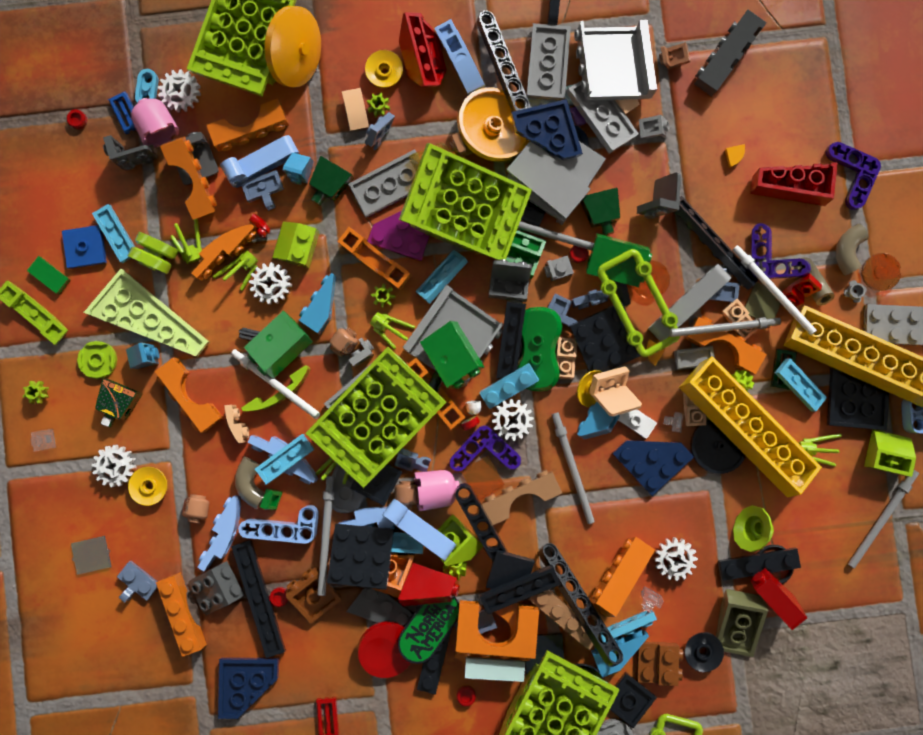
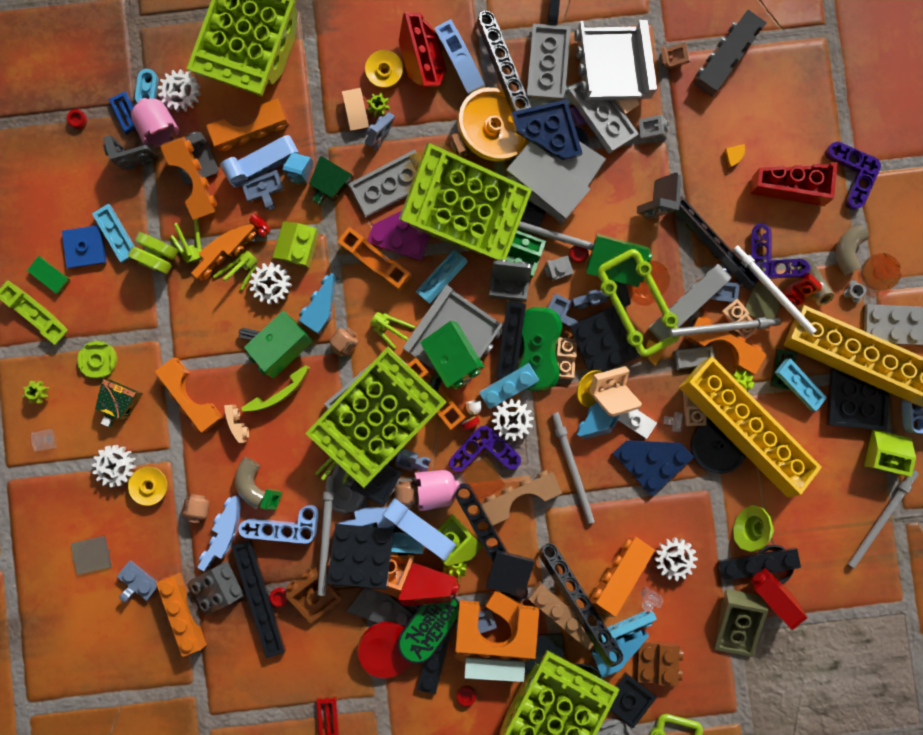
(138, 310): yellowish green wing -> none
(142, 355): dark azure slope -> none
(243, 683): dark blue plate -> none
(248, 364): white bar -> none
(275, 444): light blue slope -> none
(284, 459): medium azure plate -> none
(292, 46): light orange dish -> none
(360, 356): light grey bracket -> none
(388, 295): lime gear -> none
(519, 589): black plate -> none
(602, 209): dark green torso -> none
(710, 658): black dish -> none
(812, 448): lime plant -> none

